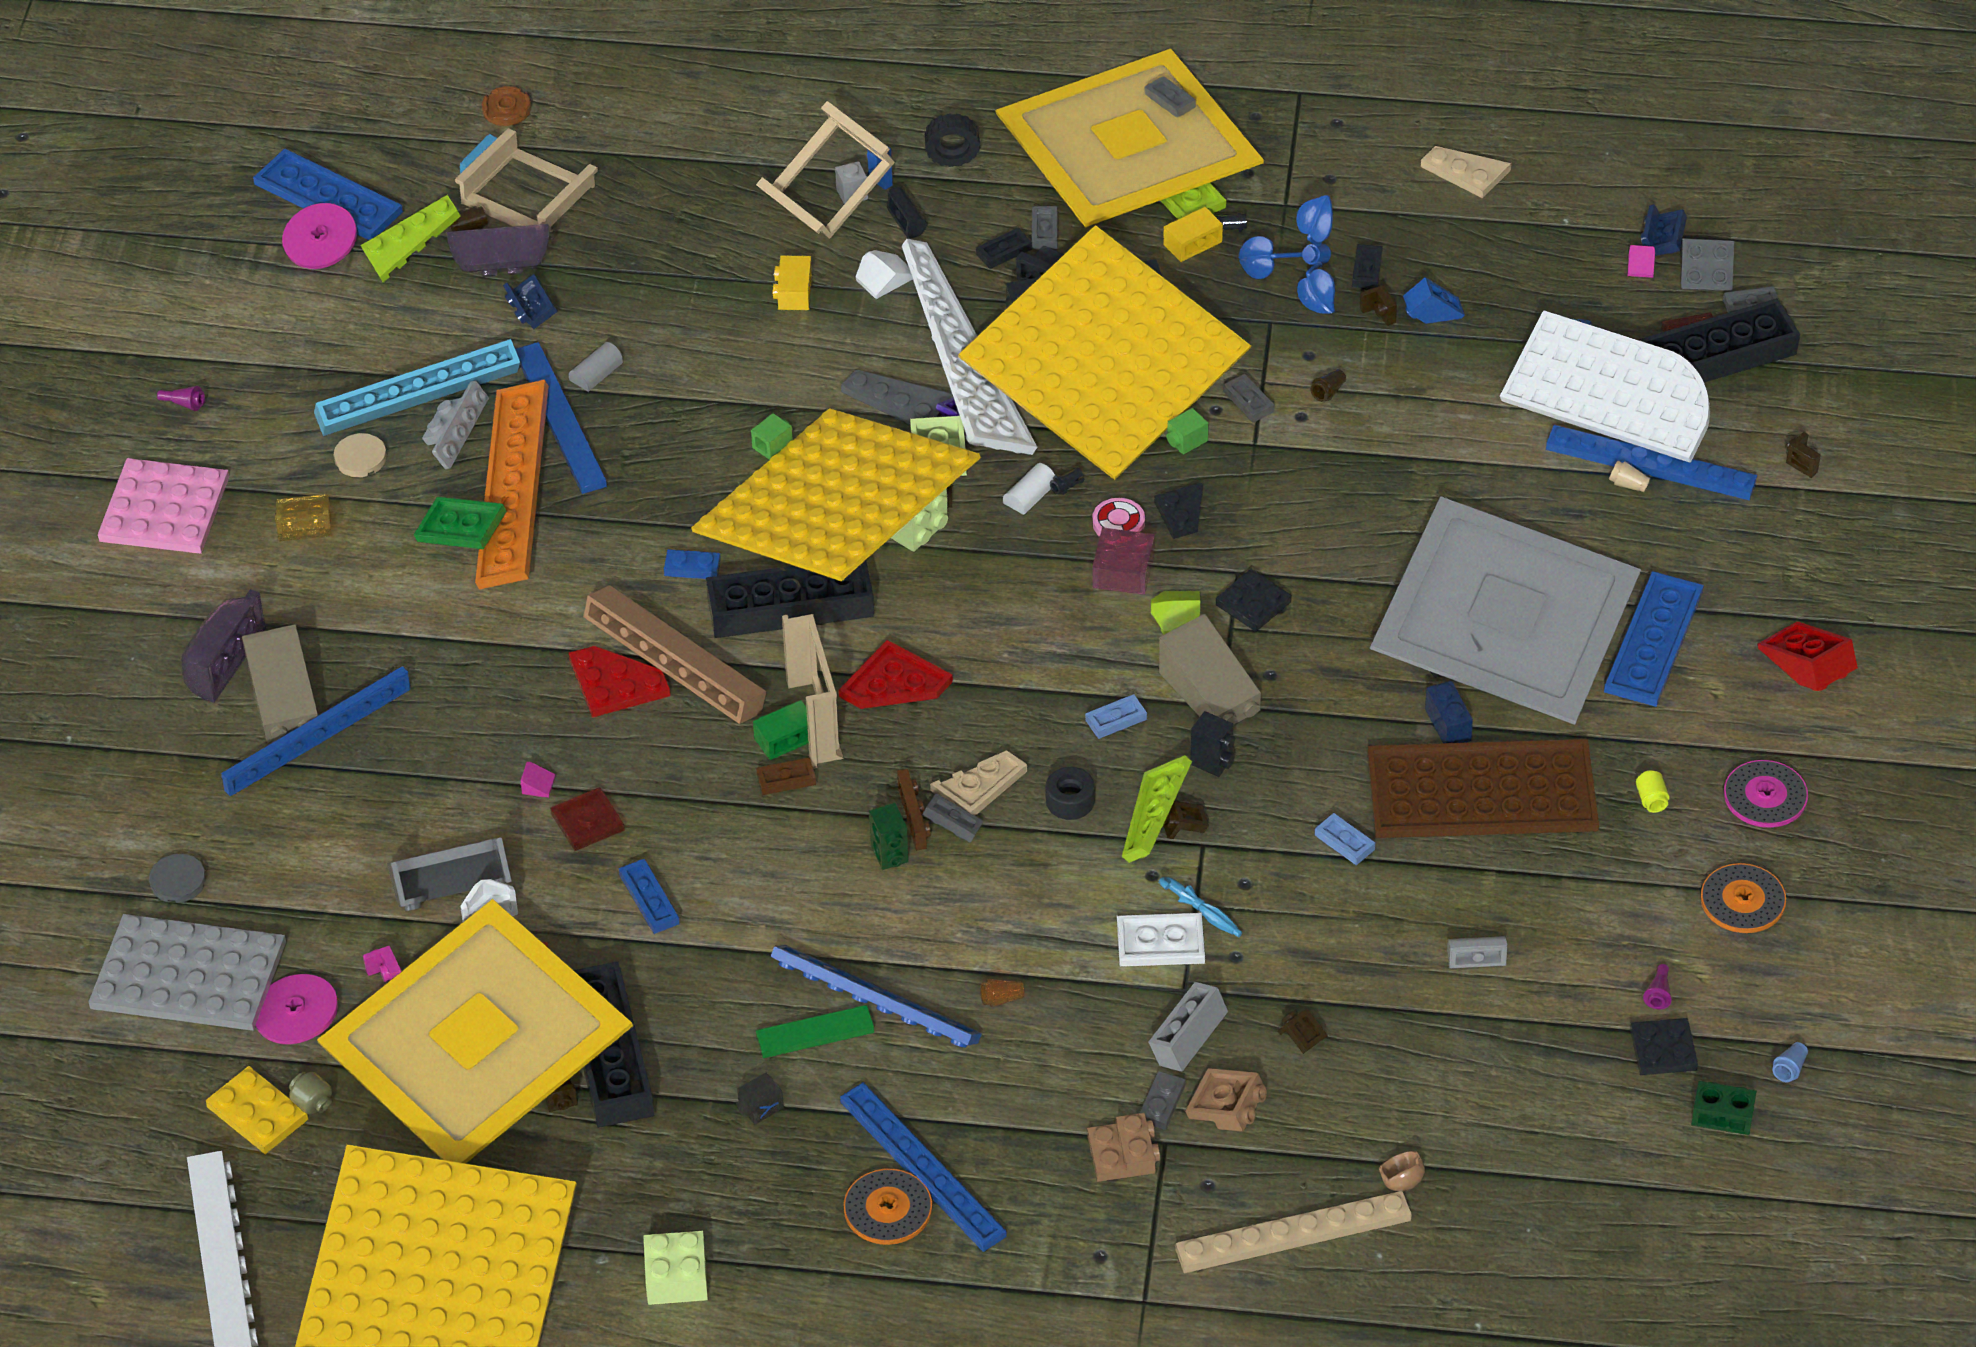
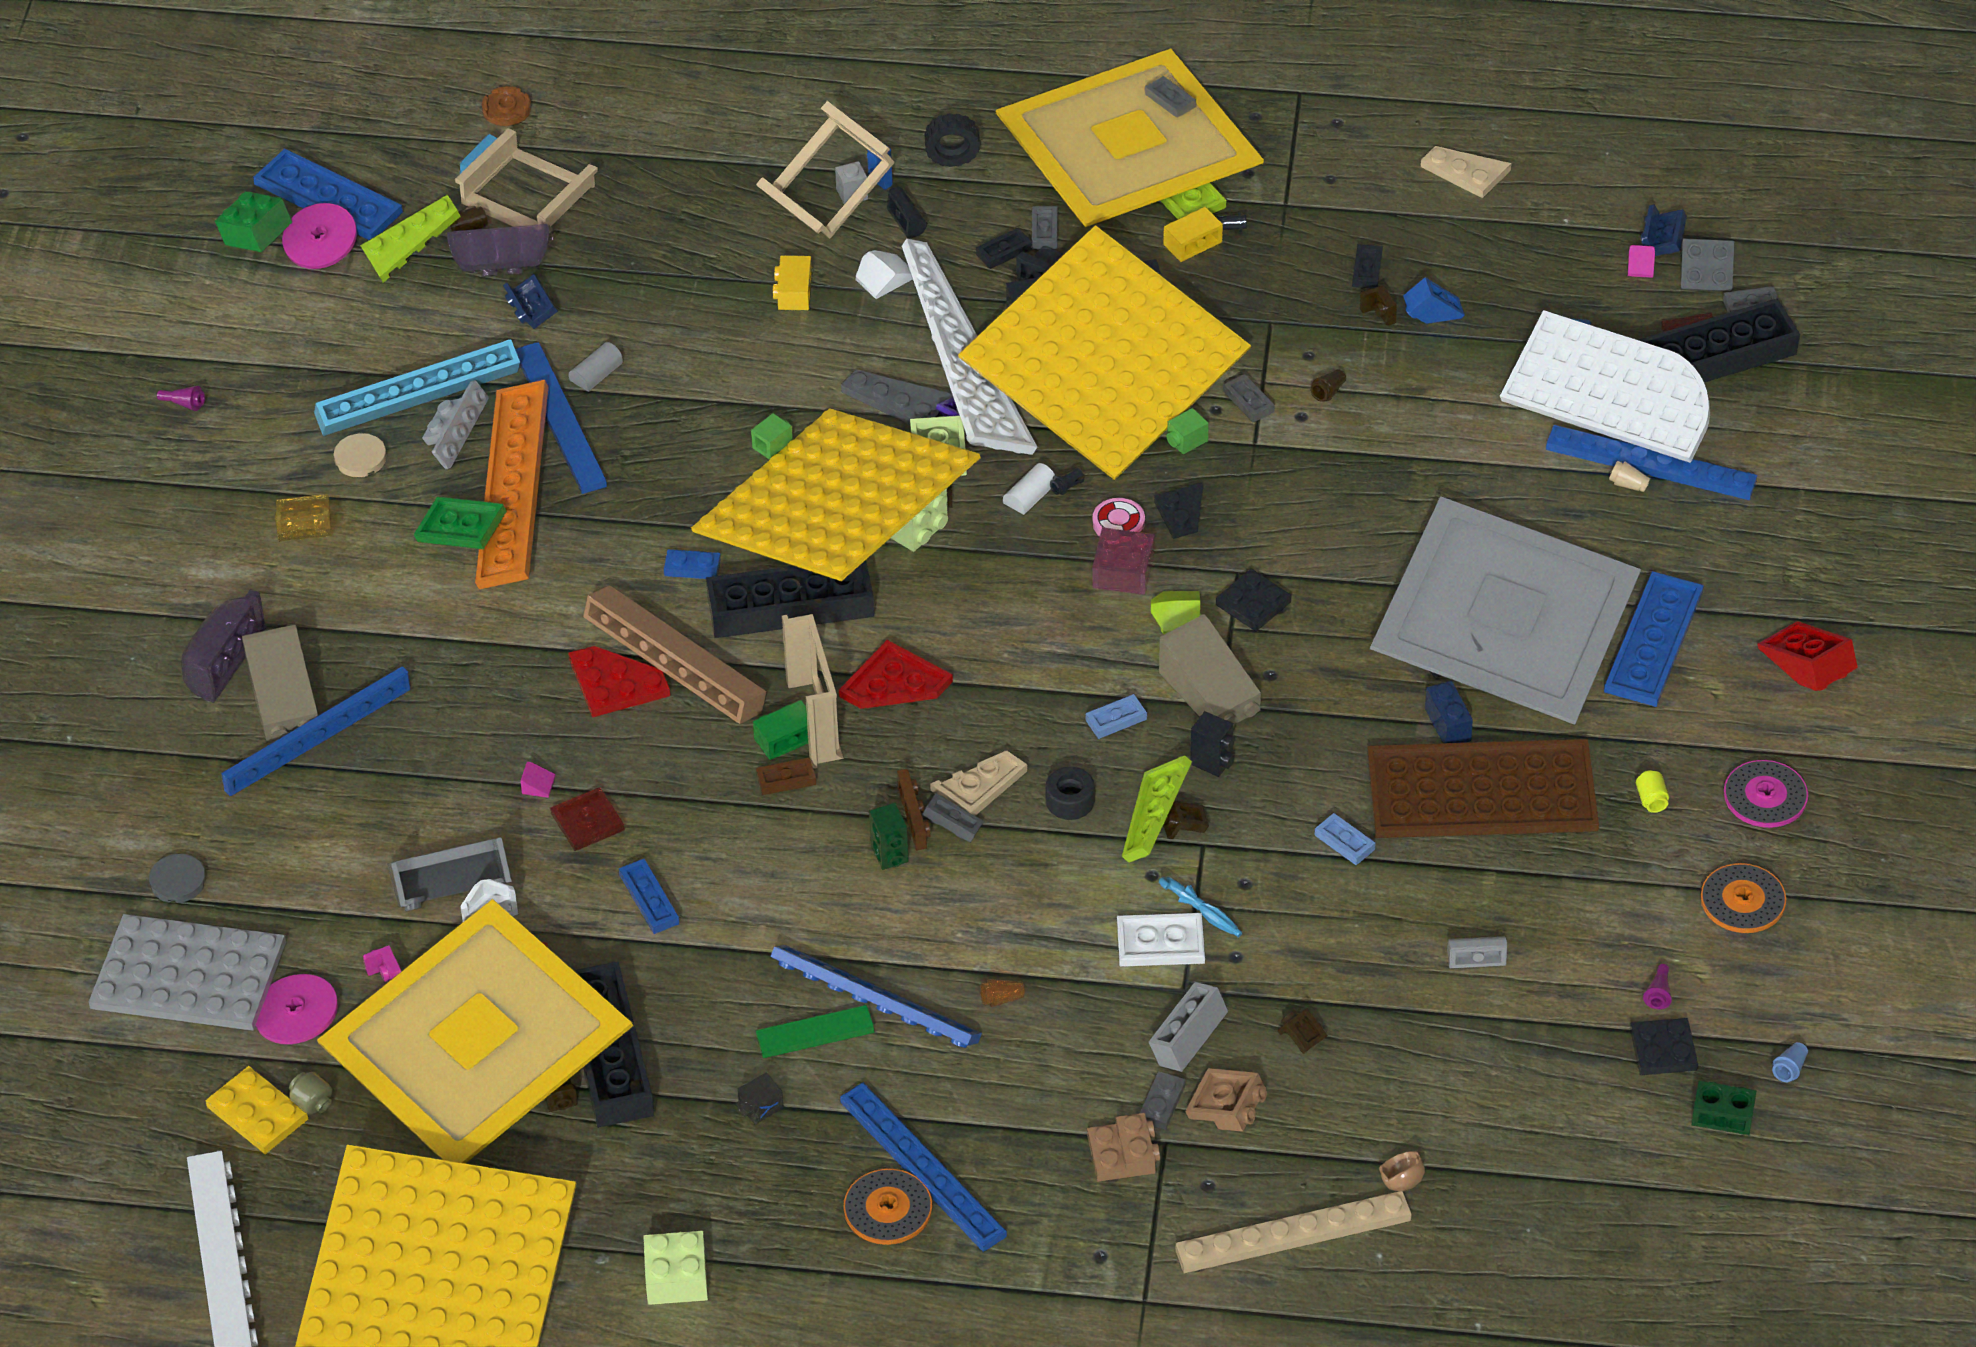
(163, 505): bright pink plate -> none
(253, 221): none -> green piece
(1318, 288): blue plant -> none
(1802, 457): dark brown bracket -> none

